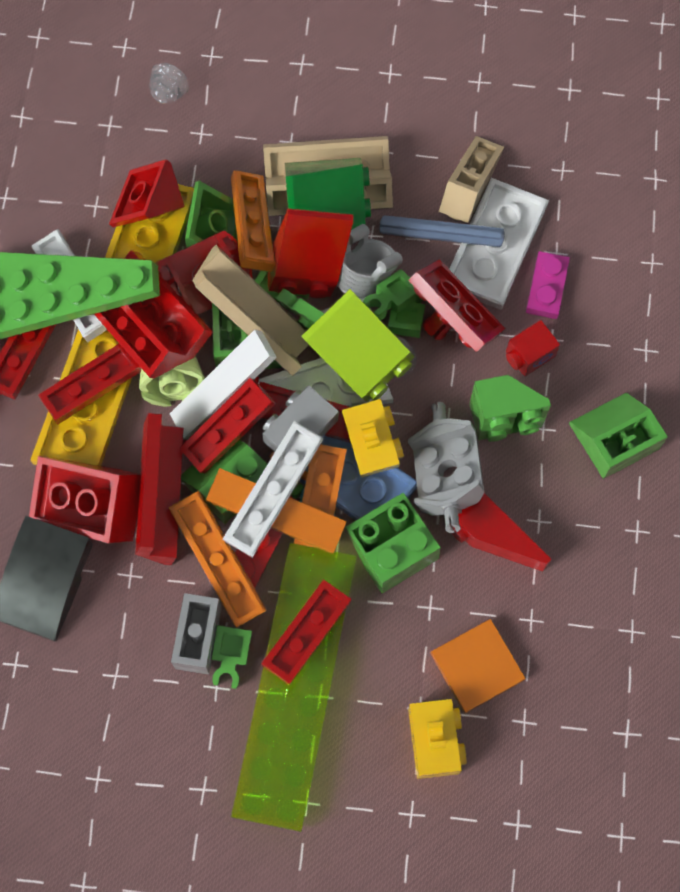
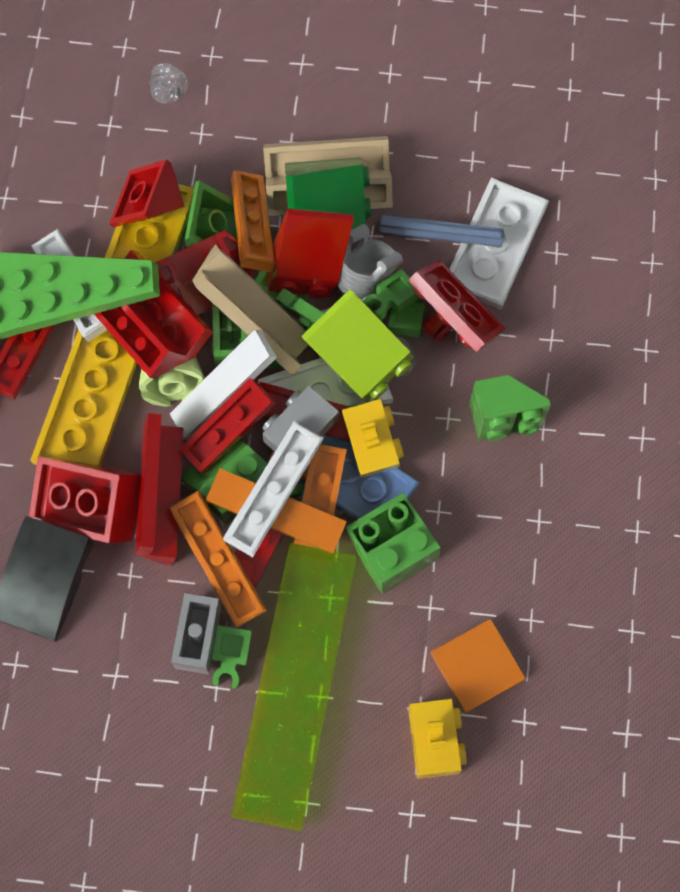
(89, 383): red plate -> none
(306, 632): red plate -> none
(435, 450): light grey plate -> none
(470, 179): tan slope -> none
(492, 531): red slope -> none
(532, 348): red brick -> none
(547, 285): dark pink plate -> none
(618, 434): bright green slope -> none

